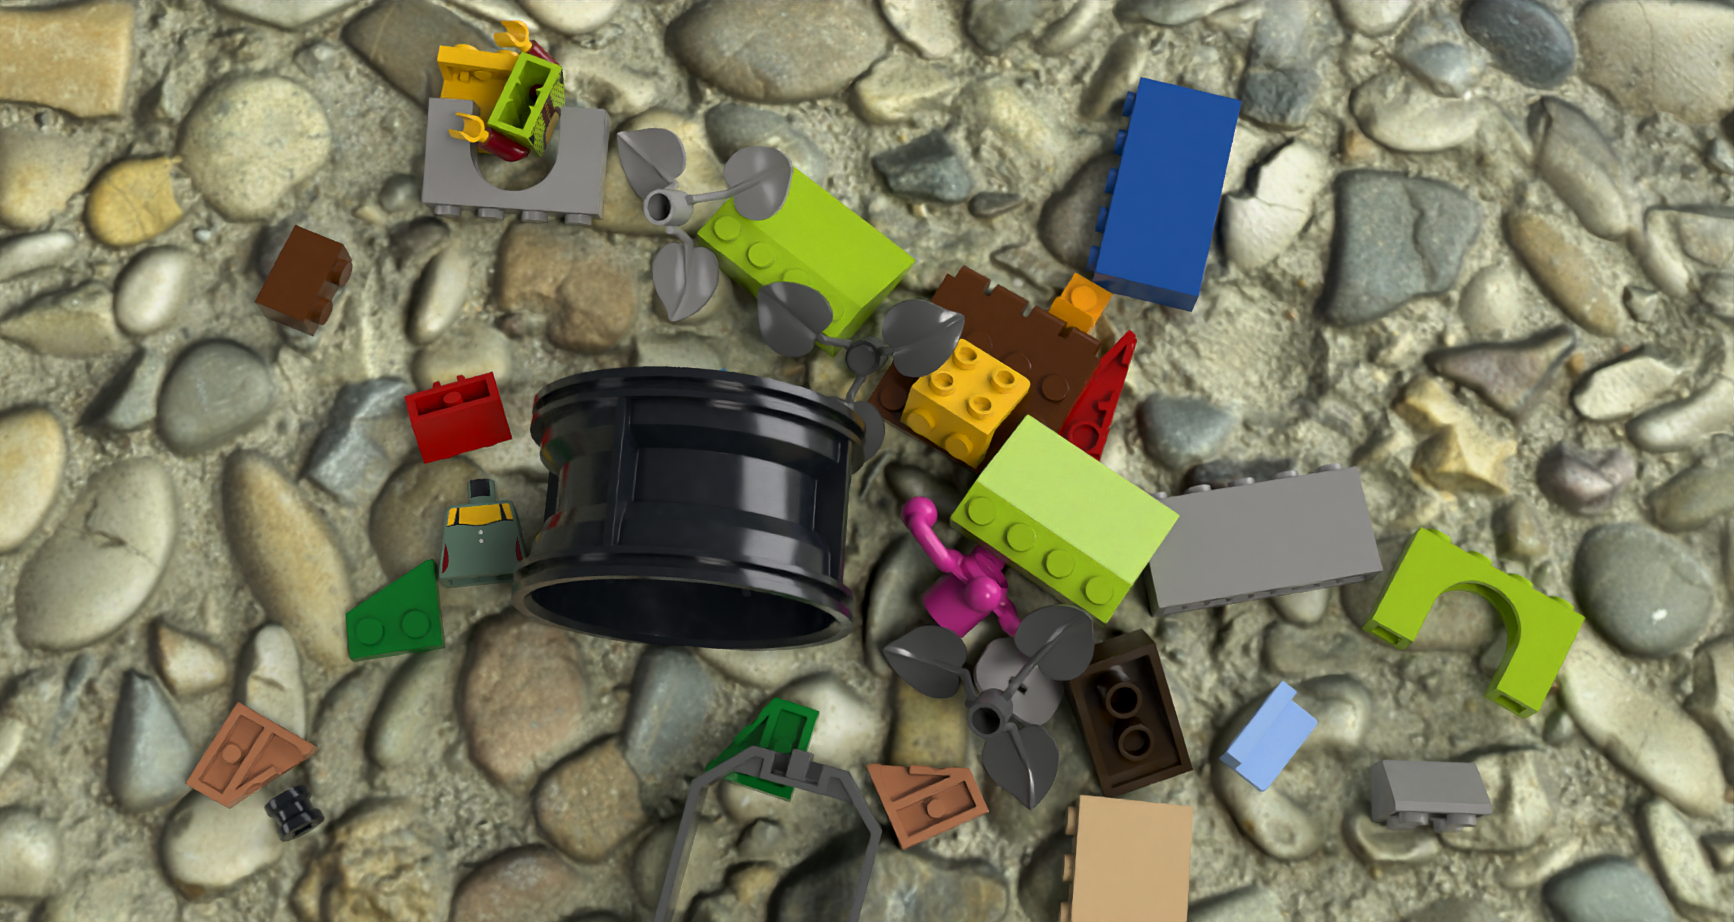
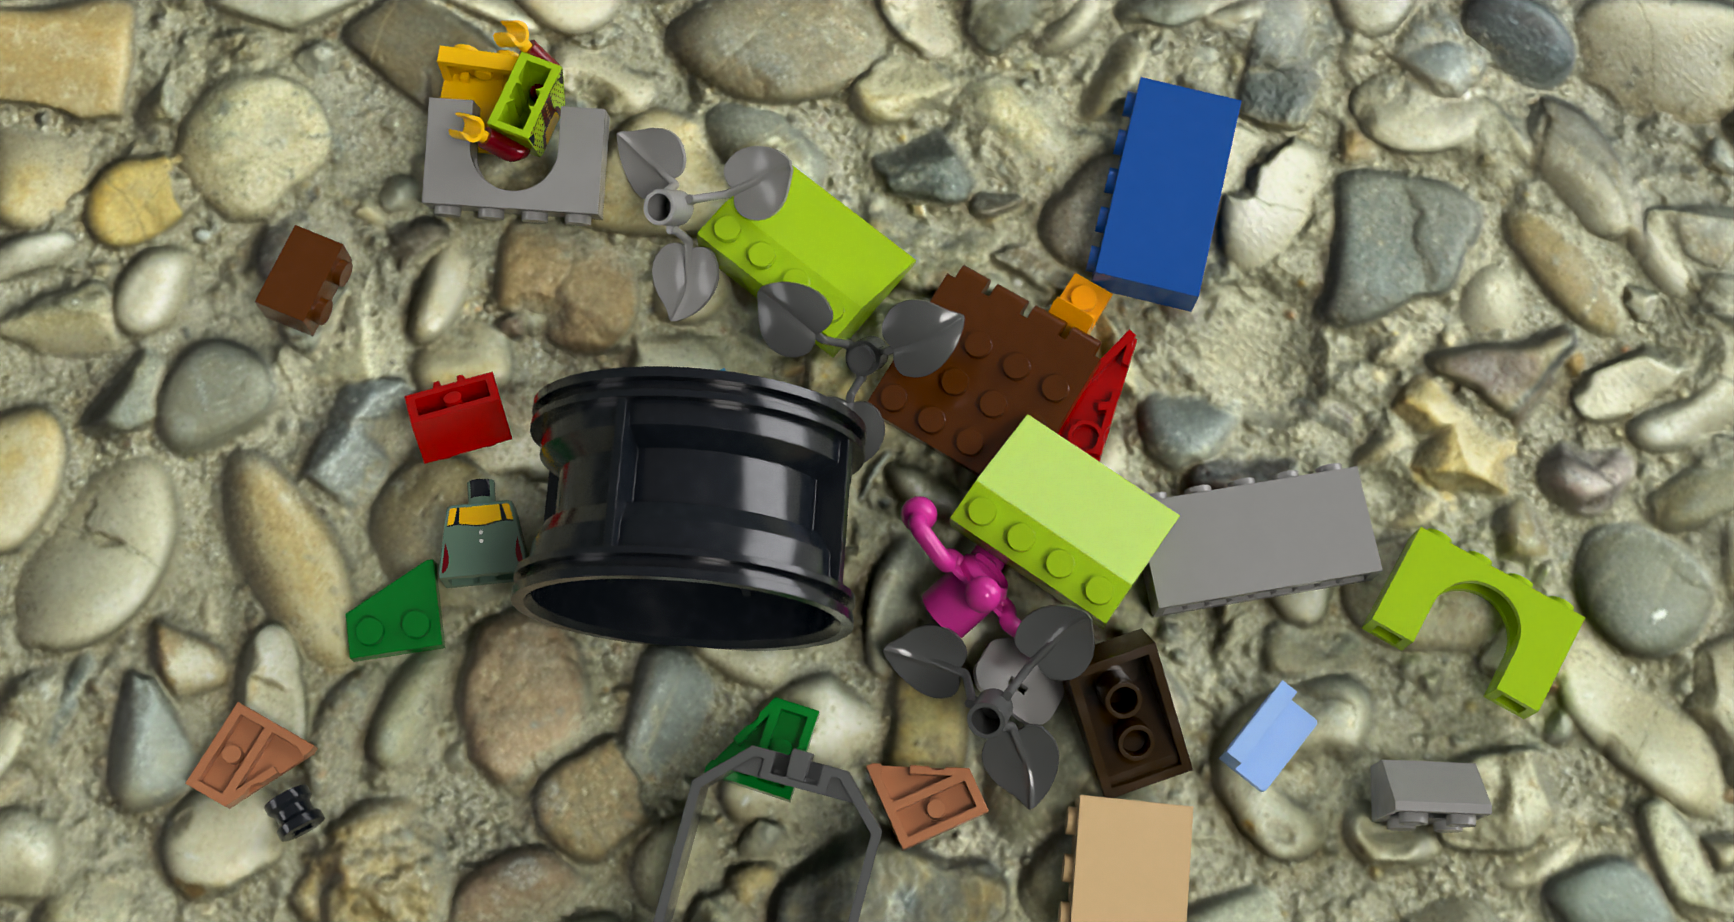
(964, 402): yellow bracket -> none

